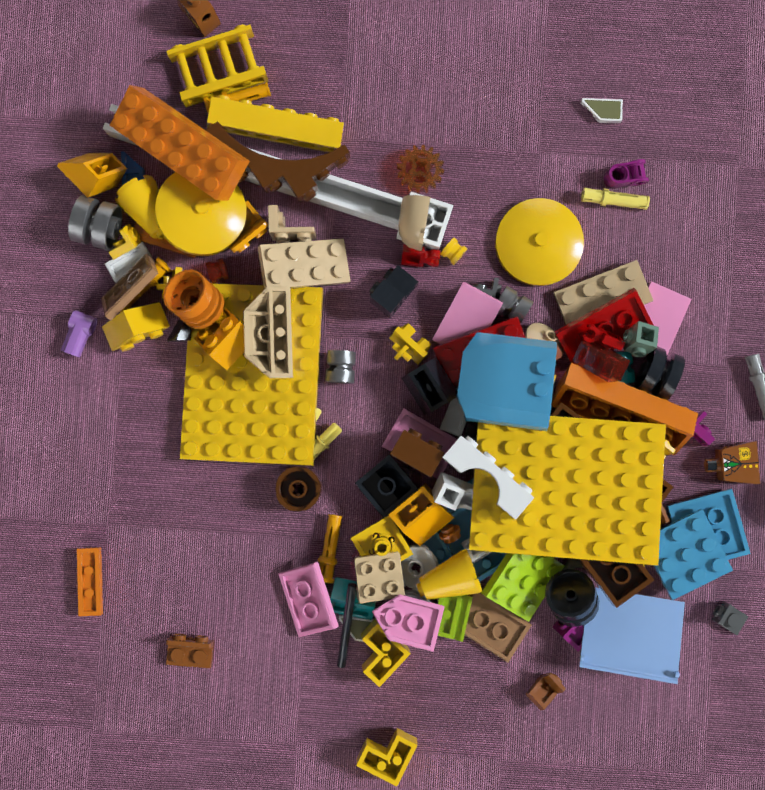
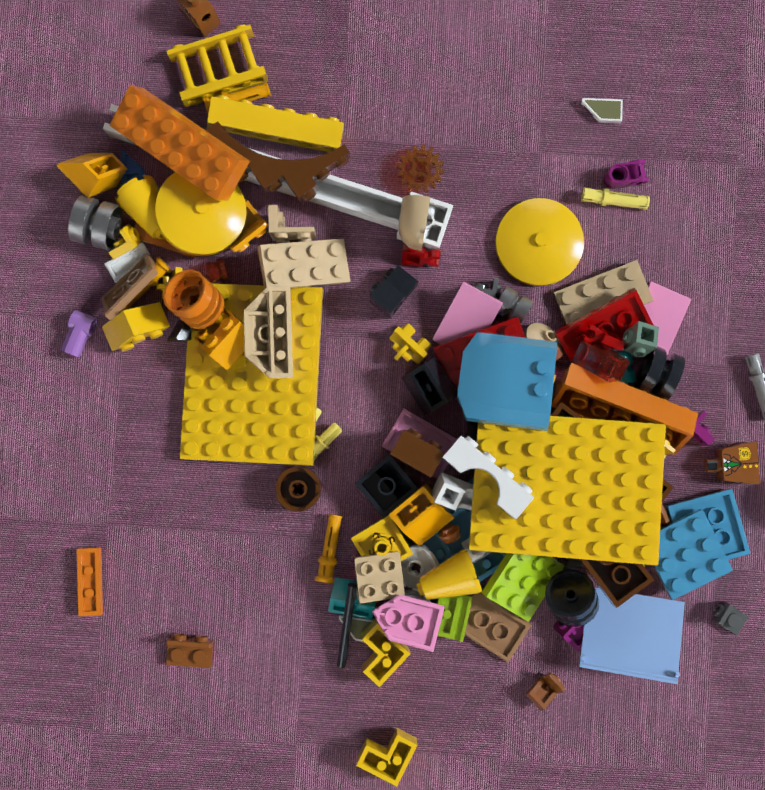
(308, 599): bright pink tile -> none
(340, 366): flat silver wheel -> none
(453, 251): yellow wheel -> none
(454, 418): white tile -> none

